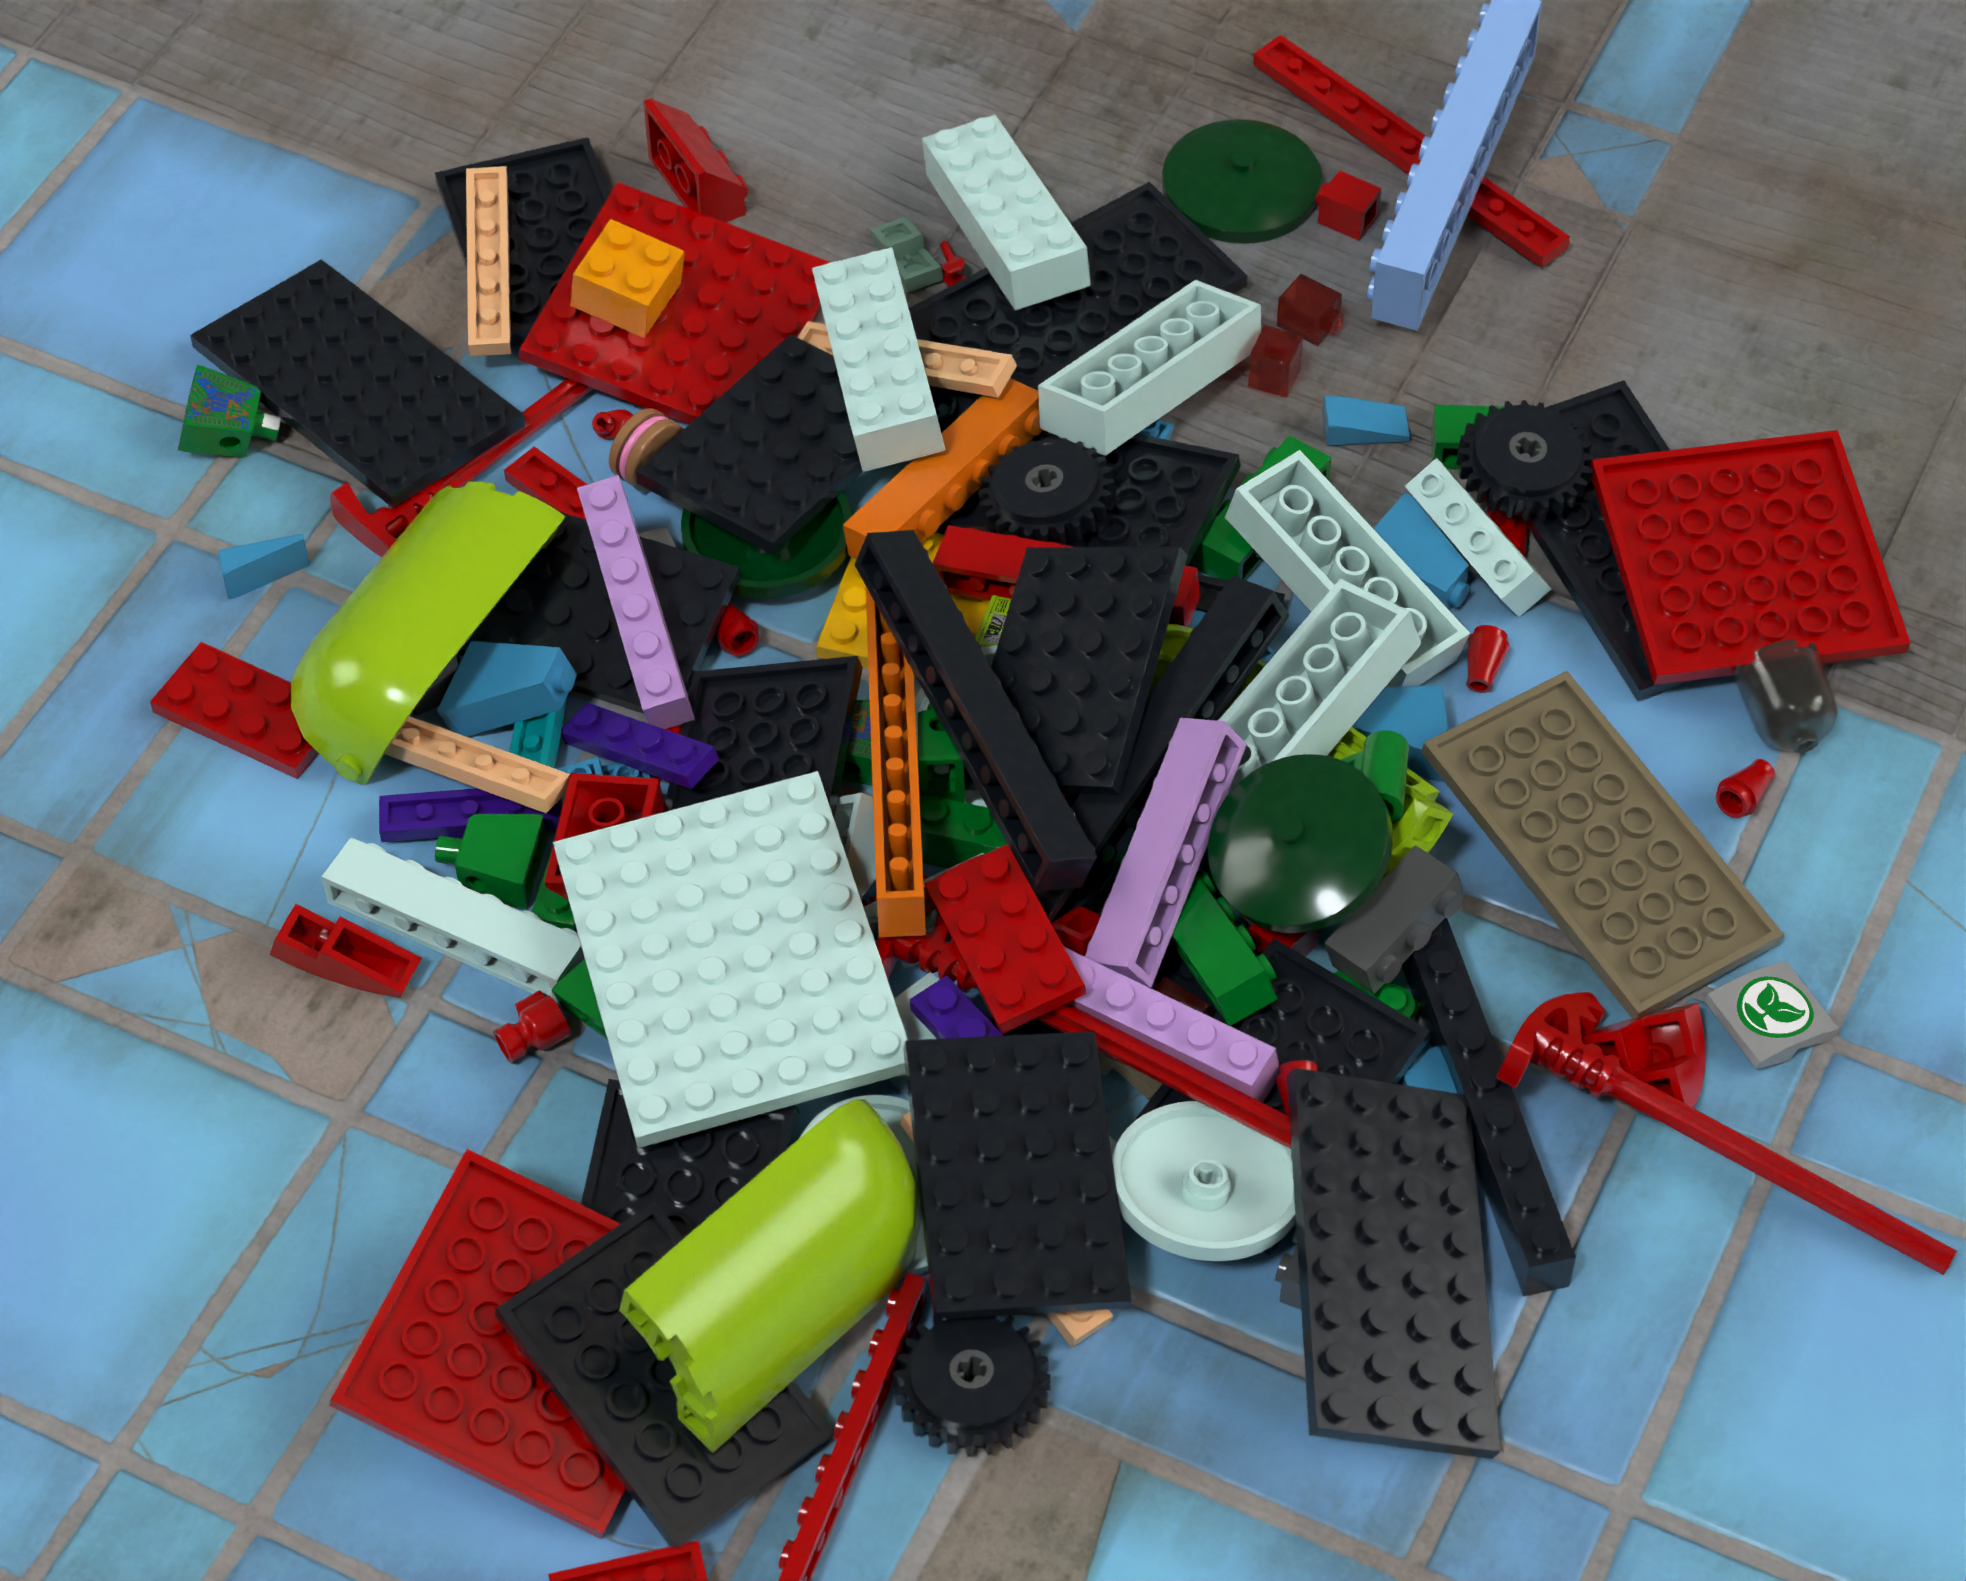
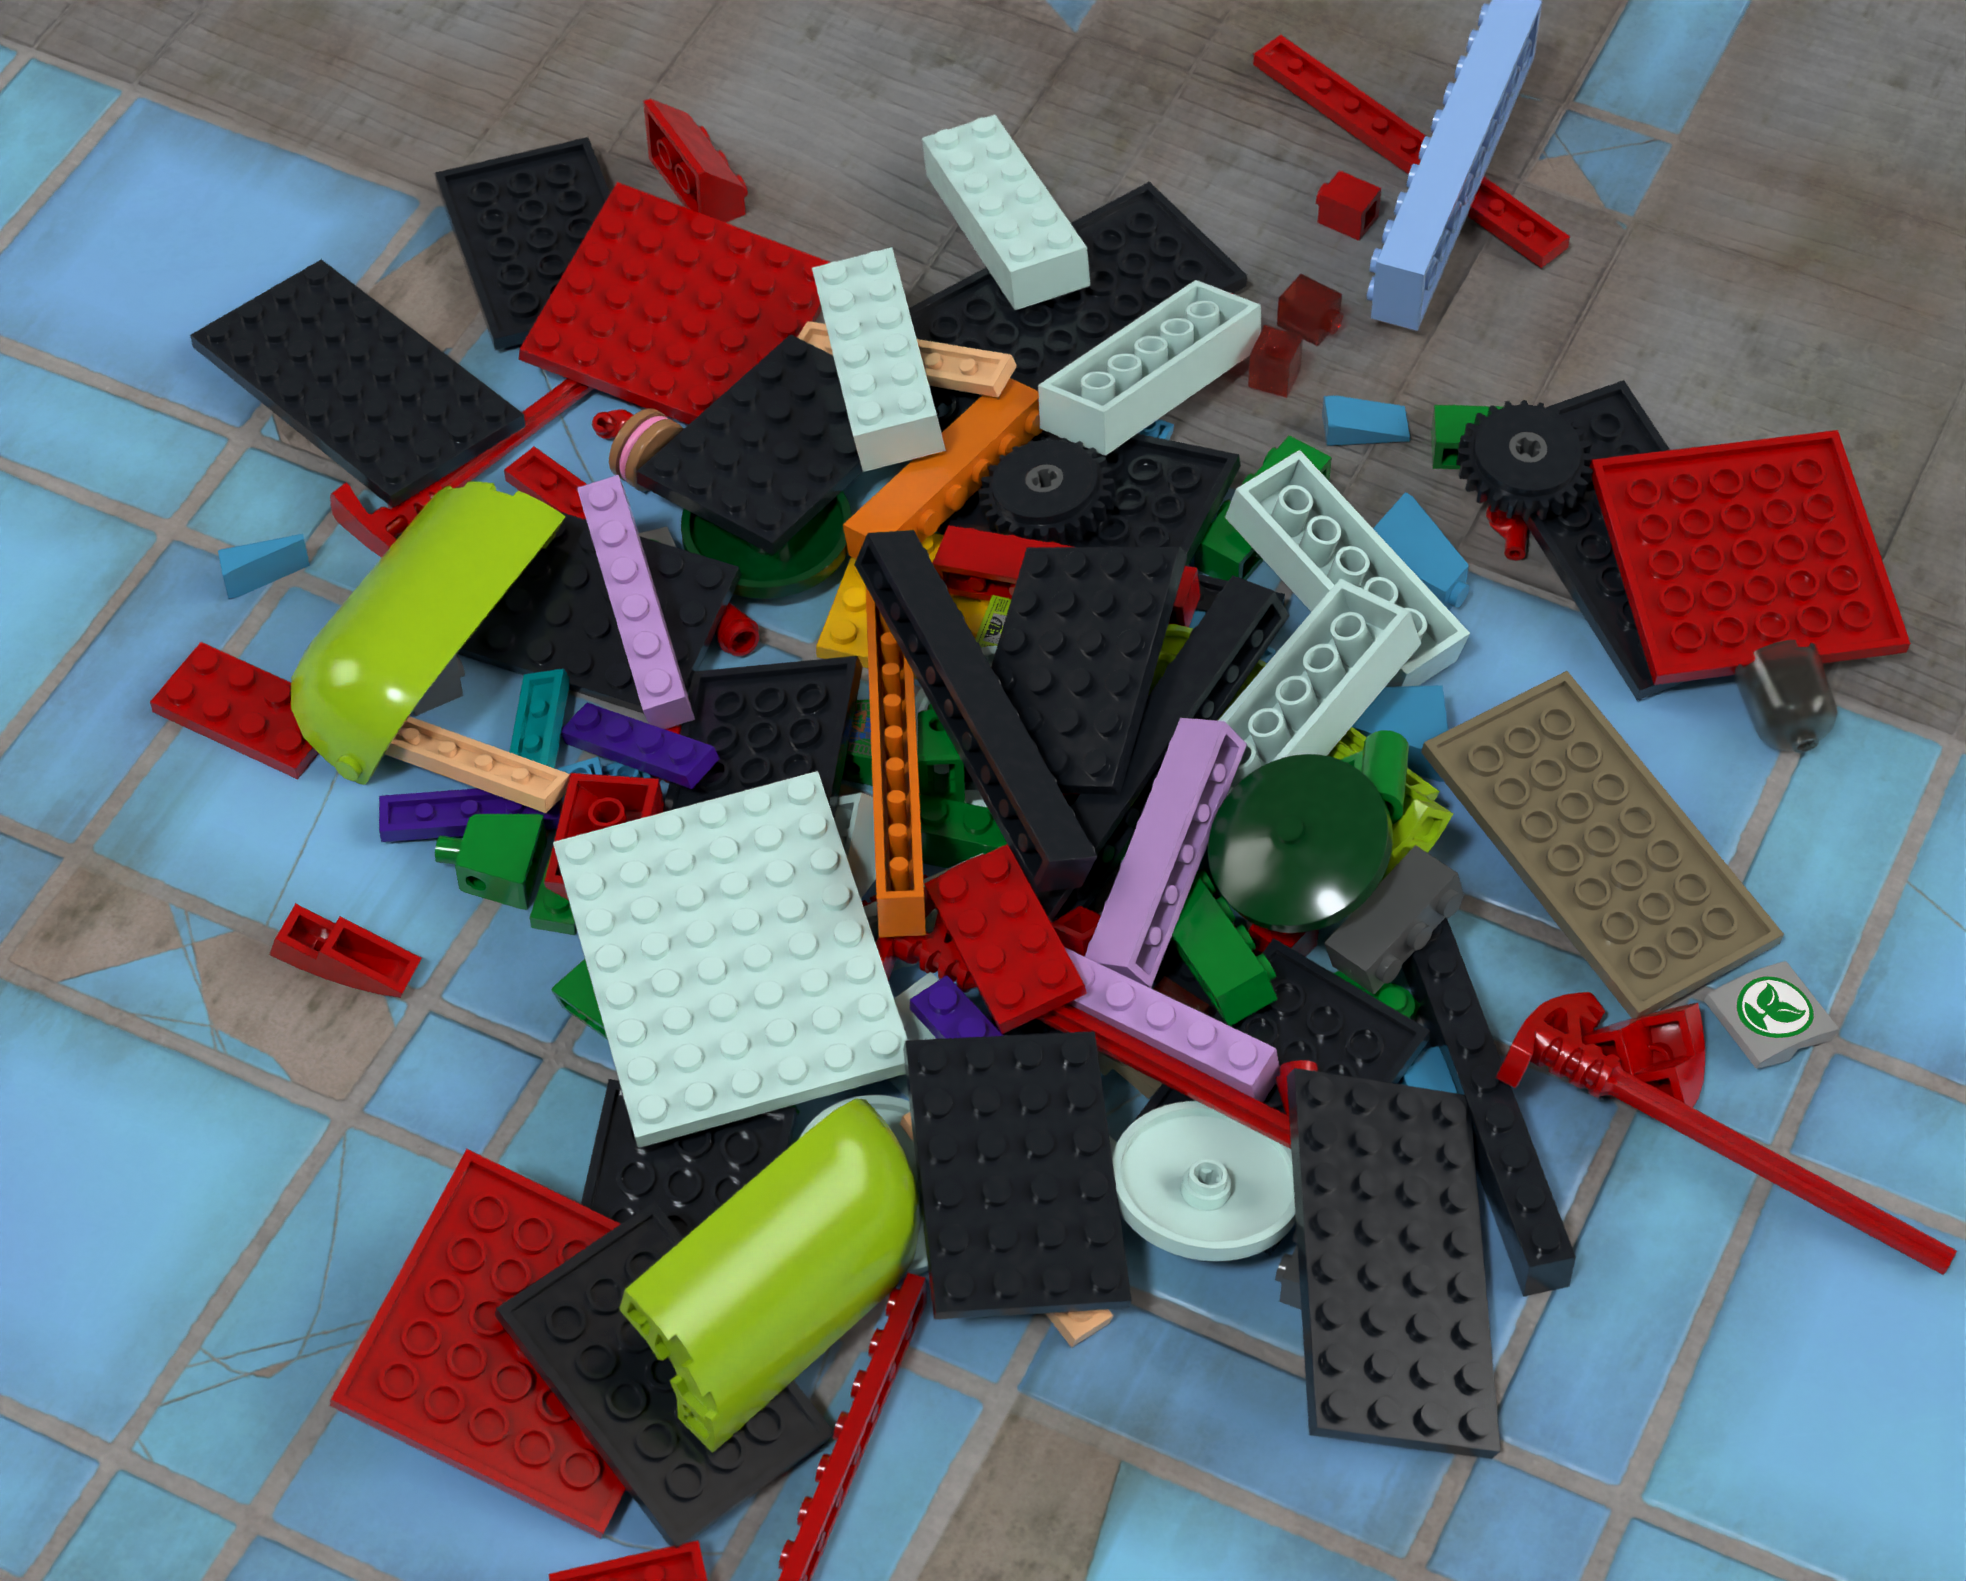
(223, 416): green torso -> none
(451, 918): light aqua brick -> none
(488, 261): light nougat plate -> none
(505, 686): dark azure slope -> none
(539, 1026): red piece -> none
(627, 278): light orange brick -> none
(913, 261): sand green slope -> none
(938, 1388): black gear -> none
(953, 268): red hand -> none
(1242, 180): dark green dish -> none
(1478, 537): light aqua brick -> none
(1485, 655): red cone -> none
(1743, 790): red cone -> none

